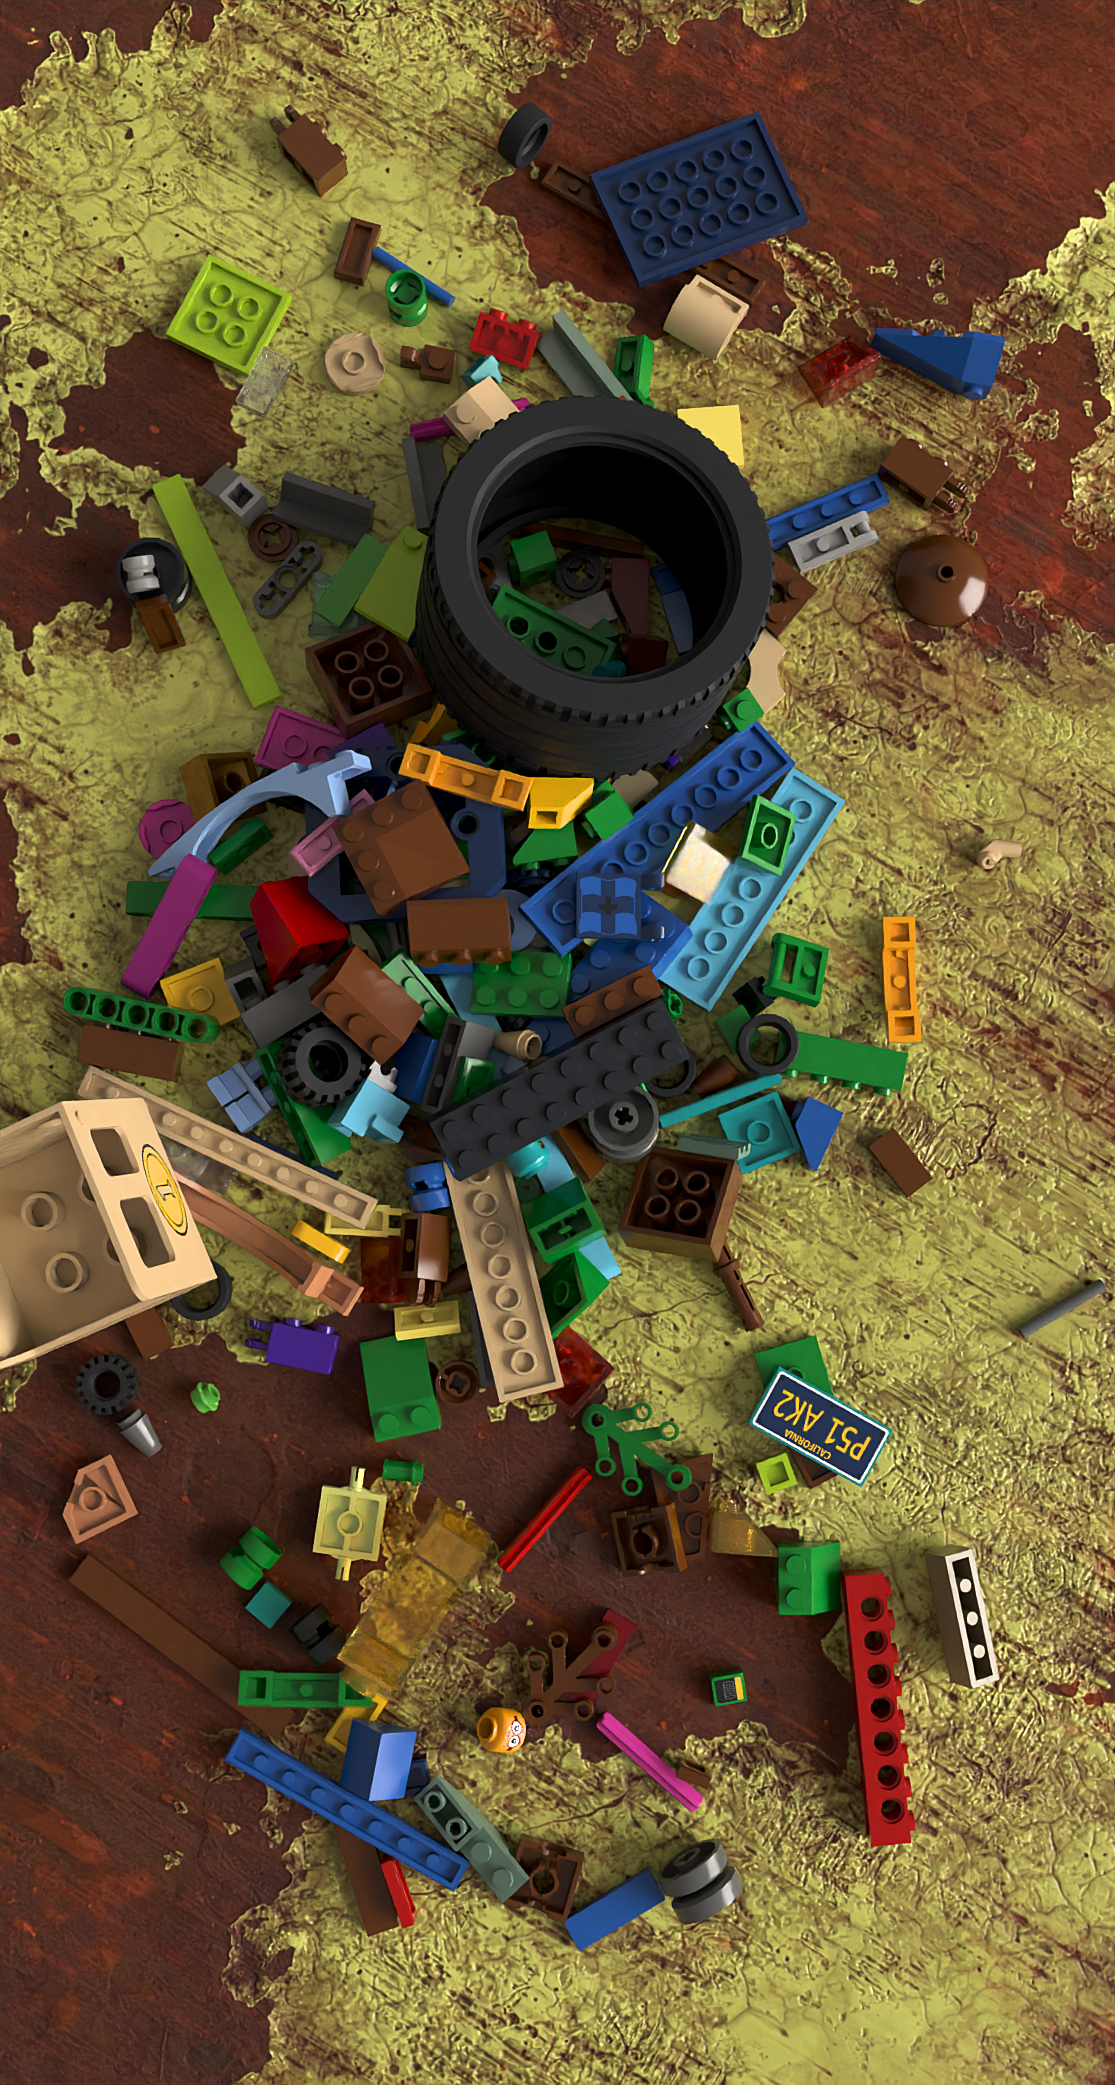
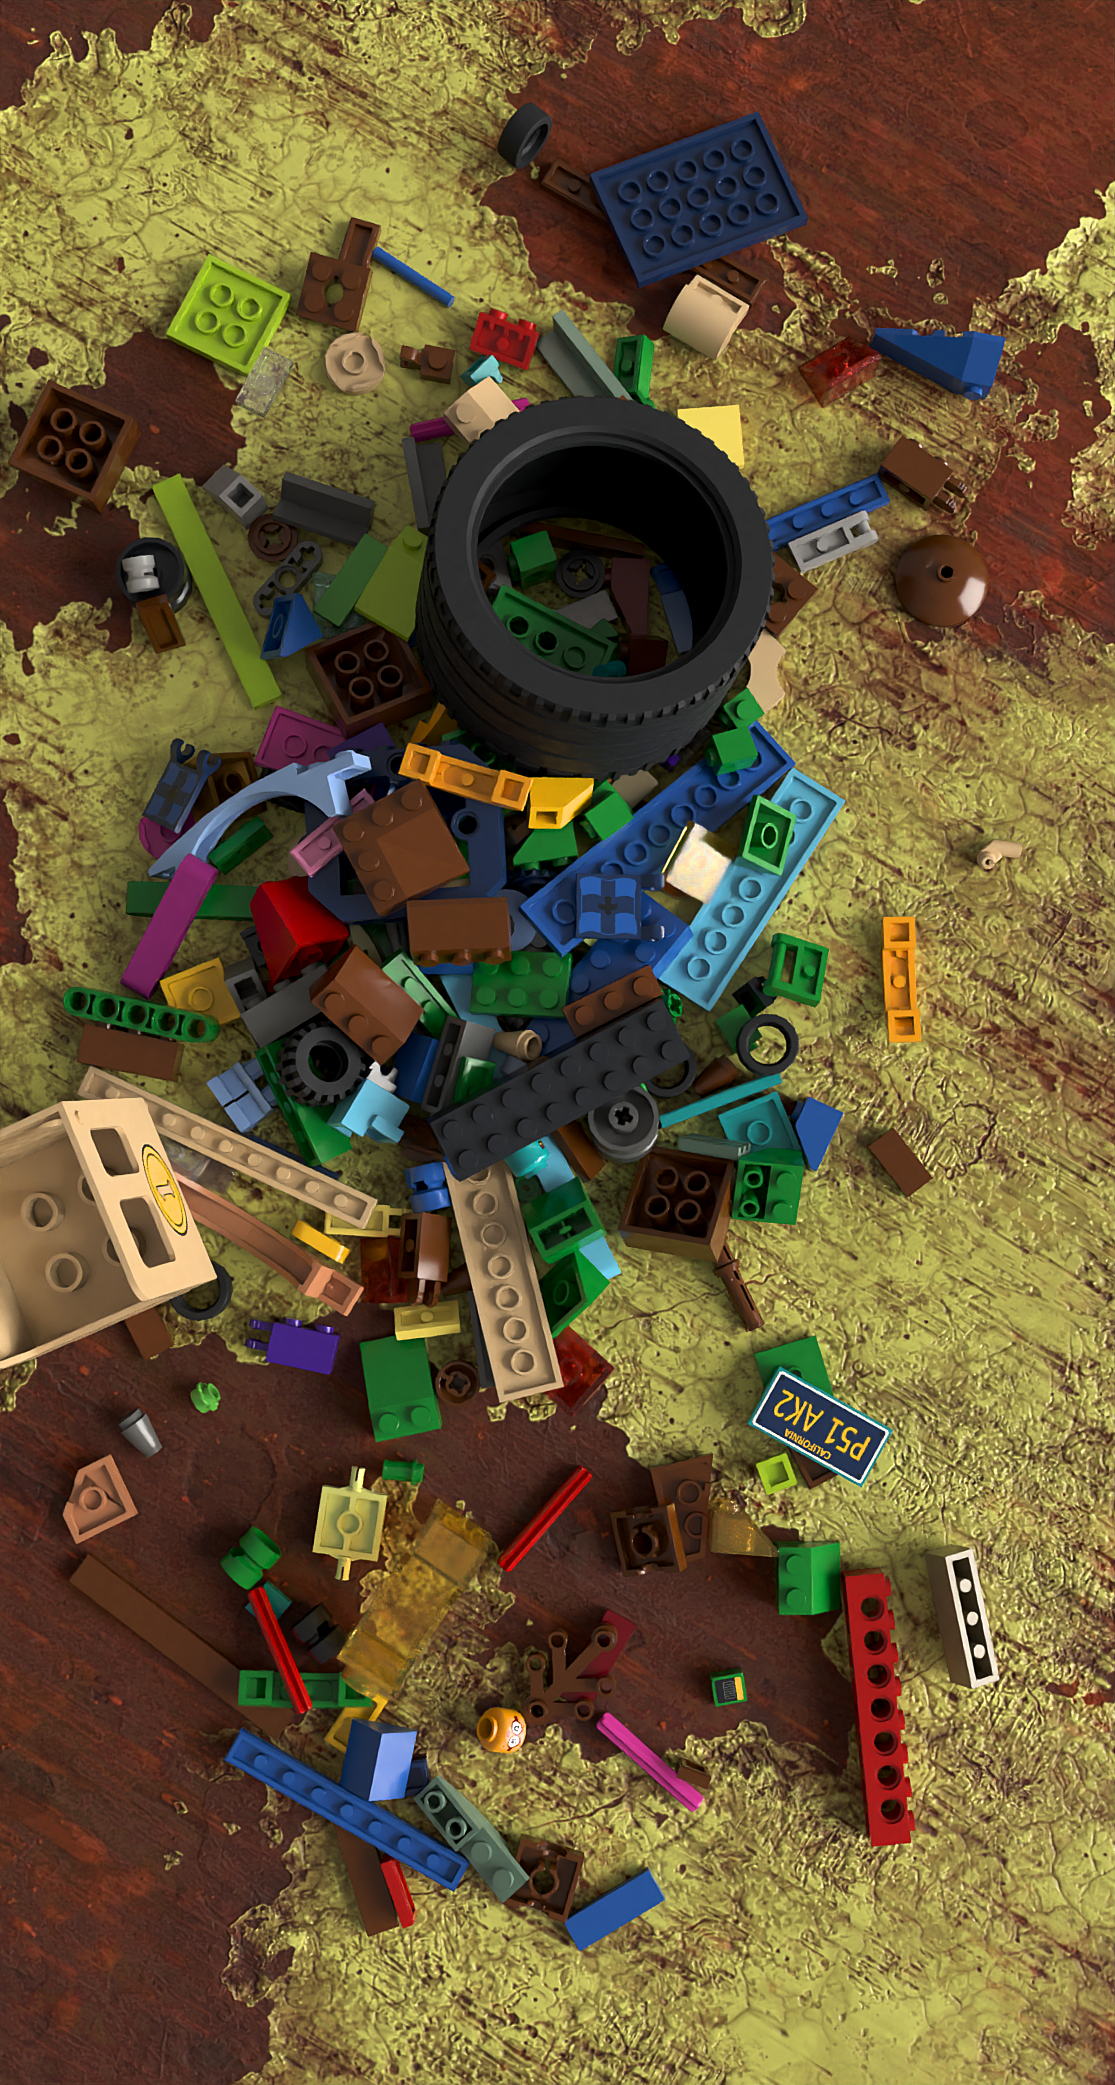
(75, 446): none -> reddish brown slope
(88, 1389): black tyre -> none
(179, 786): none -> dark blue flag
(279, 1650): none -> red axle
(289, 627): none -> blue slope
(309, 151): reddish brown hinge -> none
(322, 274): none -> reddish brown brick
(406, 297): green wheel -> none
(631, 1444): green plant -> none
(699, 1881): dark grey wheel -> none
(730, 751): none -> green brick
(768, 1186): none -> green slope
(845, 1062): green brick -> none
(1061, 1308): dark grey bar -> none

